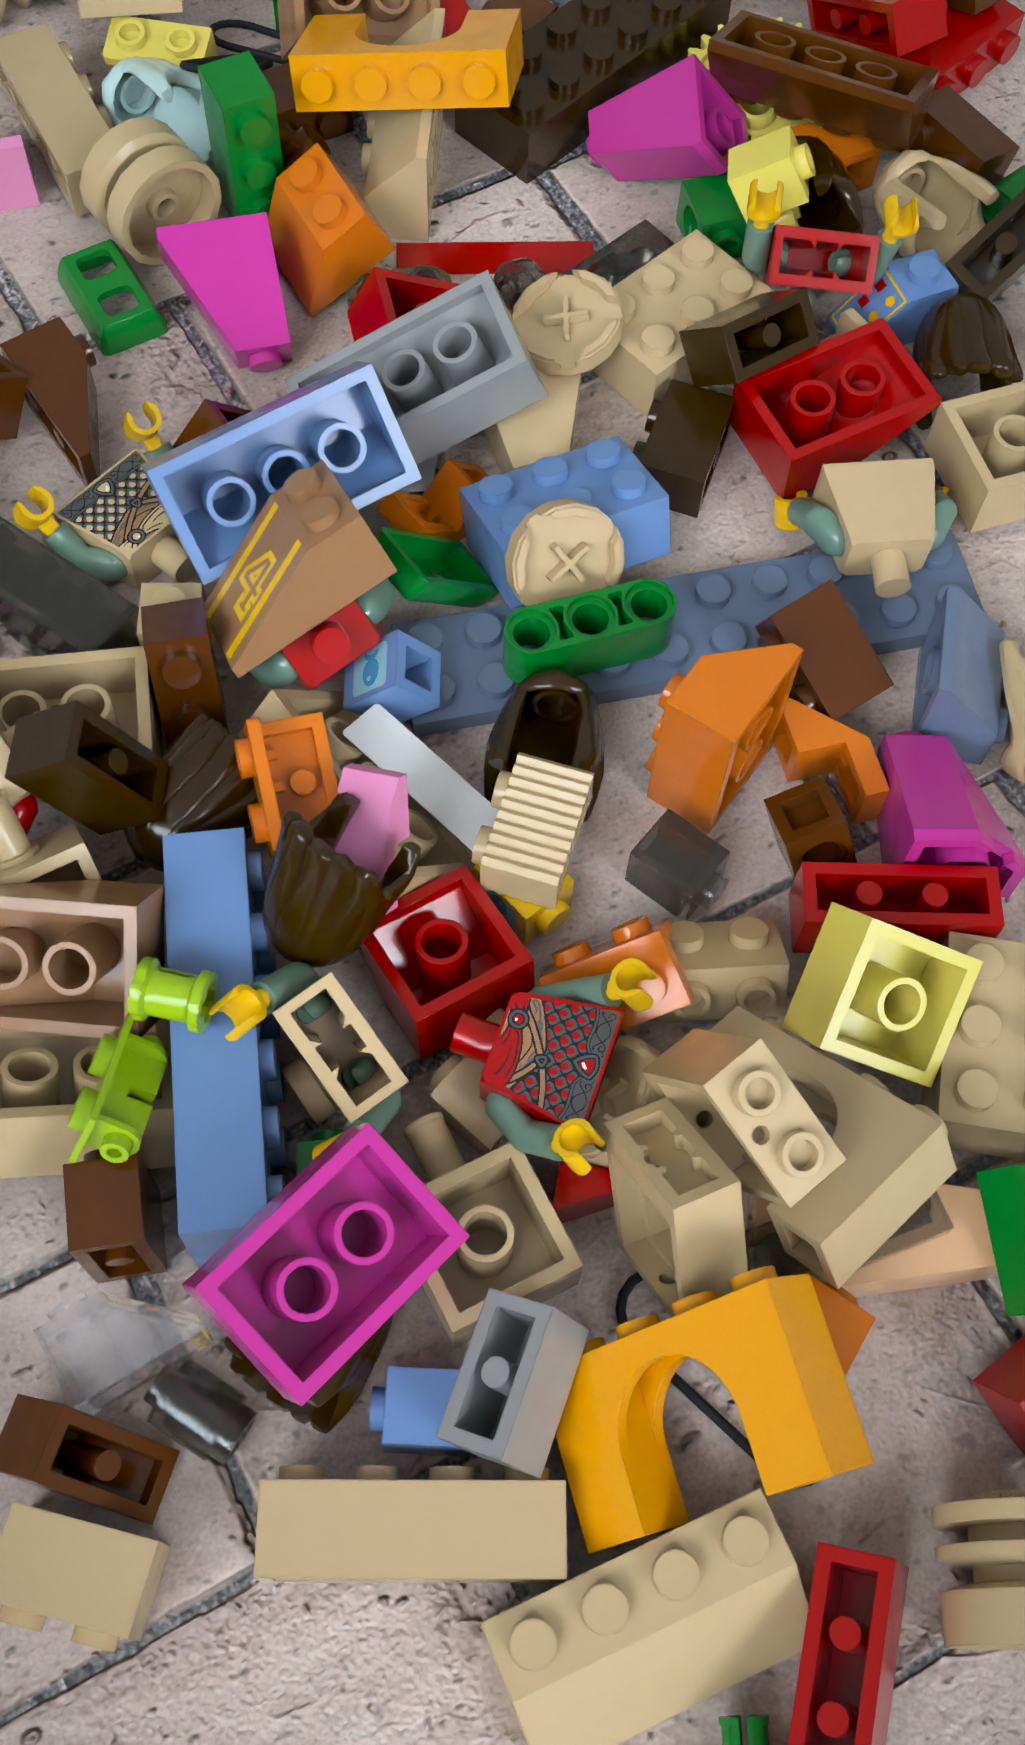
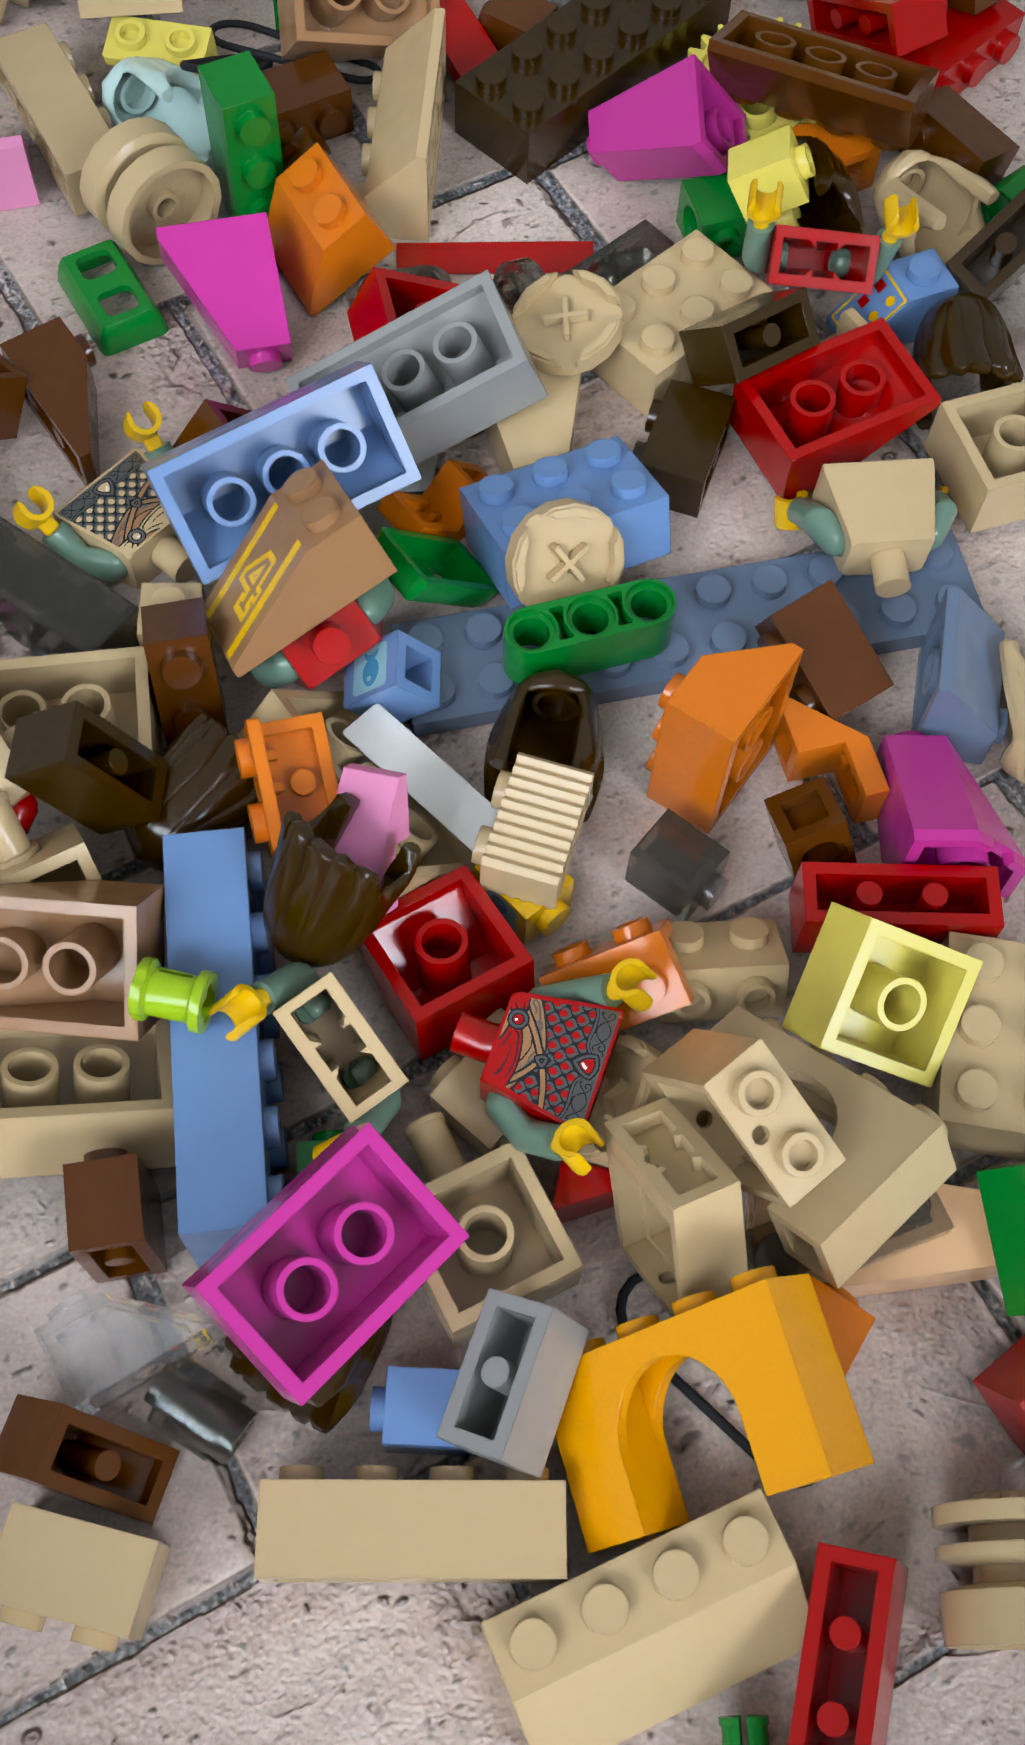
(107, 1115): lime hinge -> none
(309, 1090): tan tile -> none
(342, 71): light orange arch -> none

